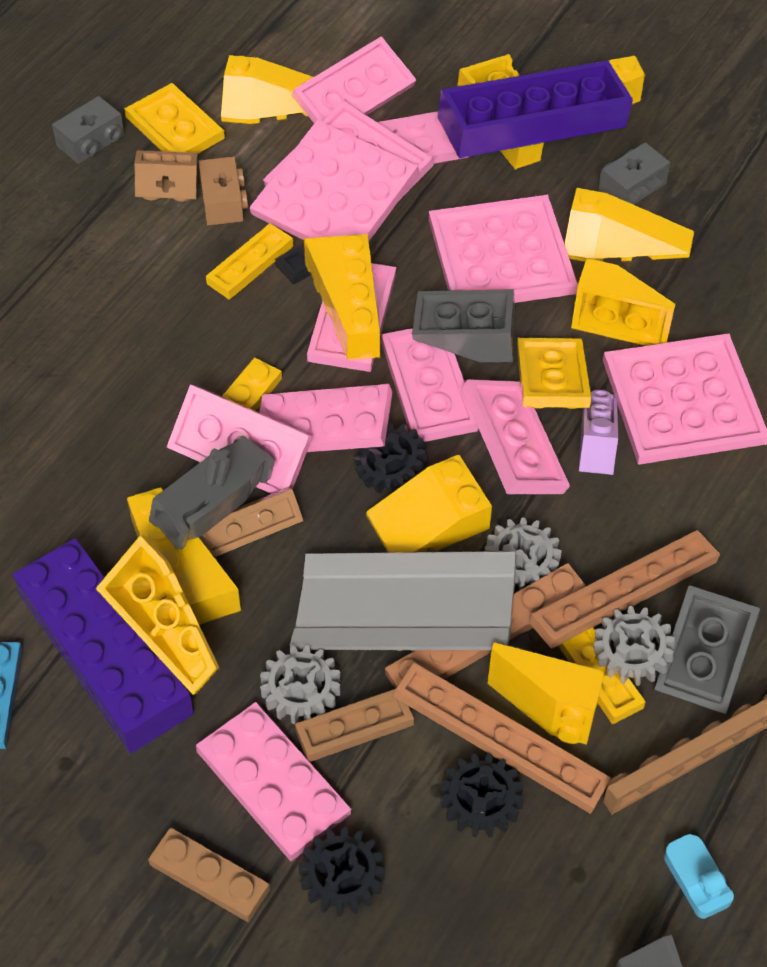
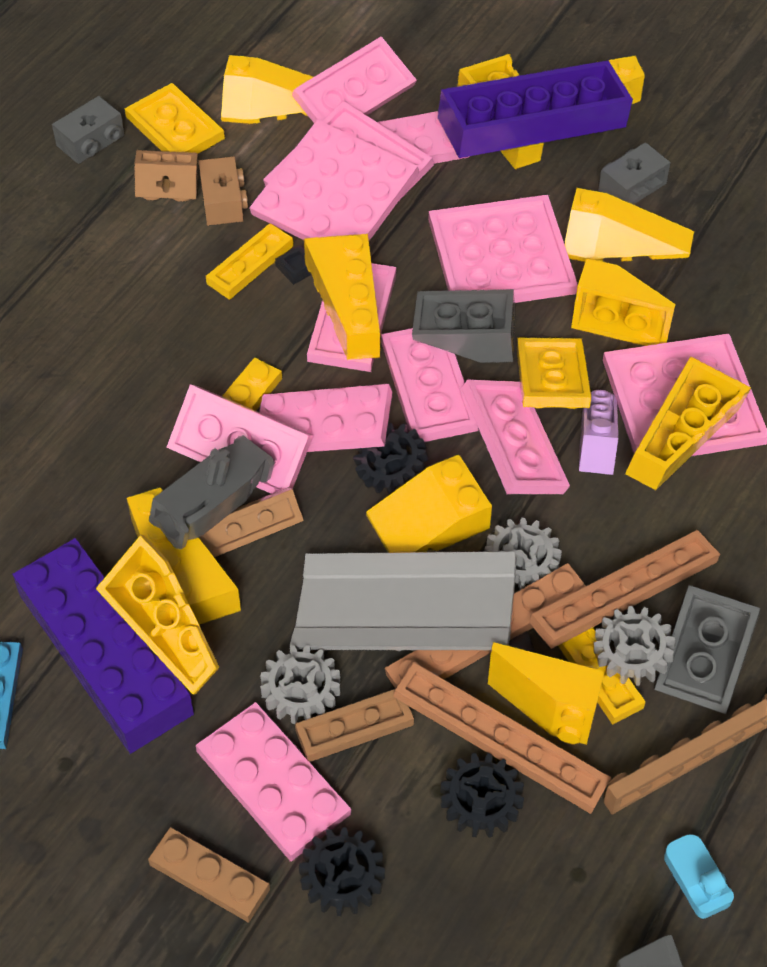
(689, 417): none -> yellow wedge

